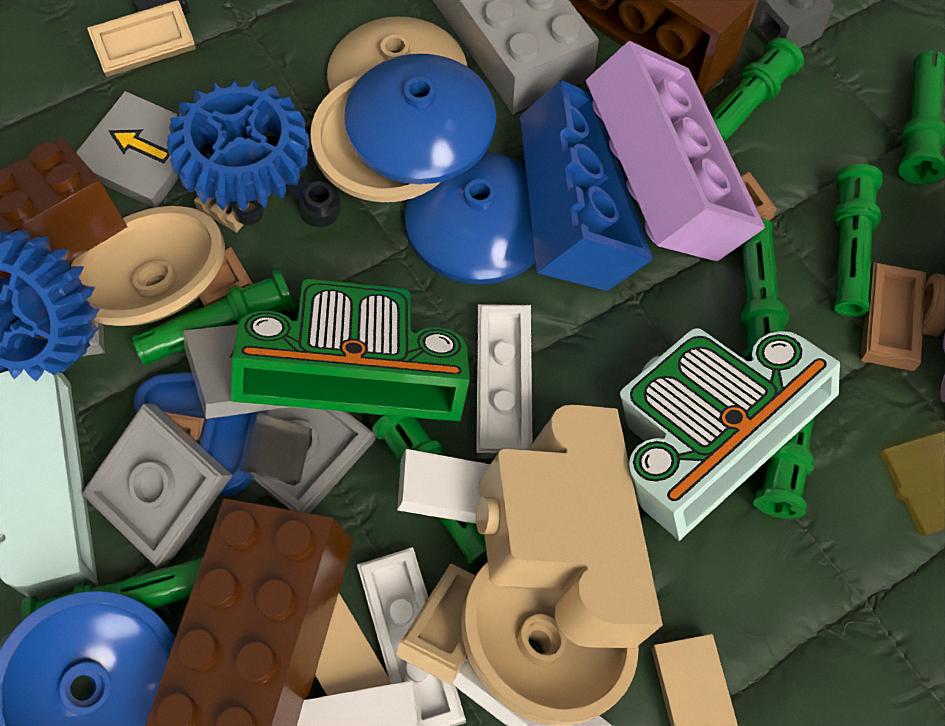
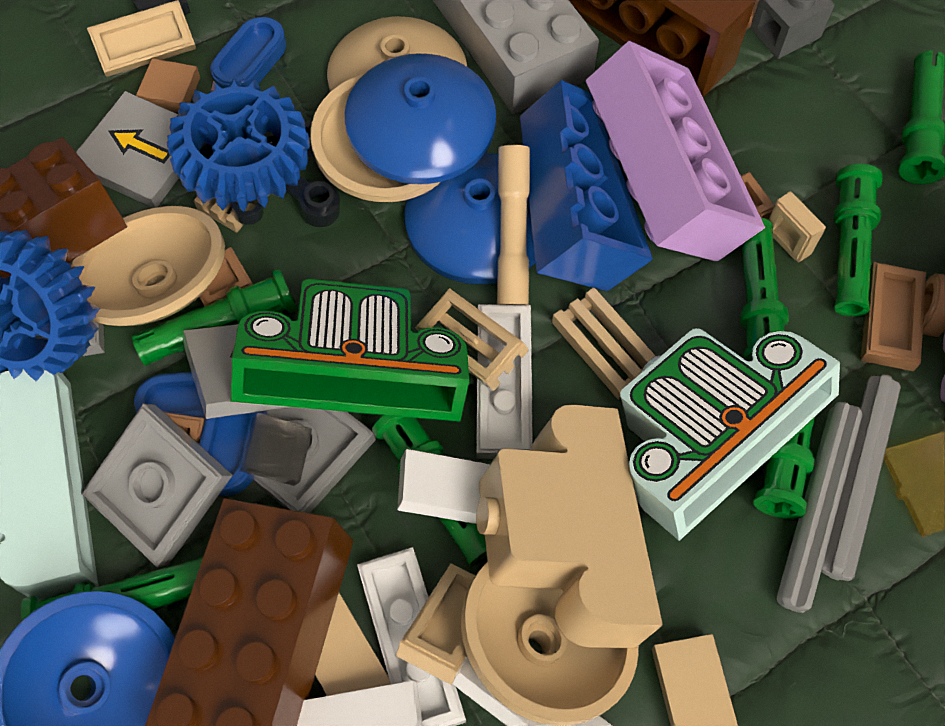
(169, 84): none -> medium nougat tile
(249, 53): none -> blue tile
(501, 361): none -> tan tile
(513, 193): none -> tan piece
(619, 329): none -> tan tile
(758, 83): green pin -> none
(795, 227): none -> tan tile
(822, 499): none -> light grey axle
(862, 478): none -> light grey axle

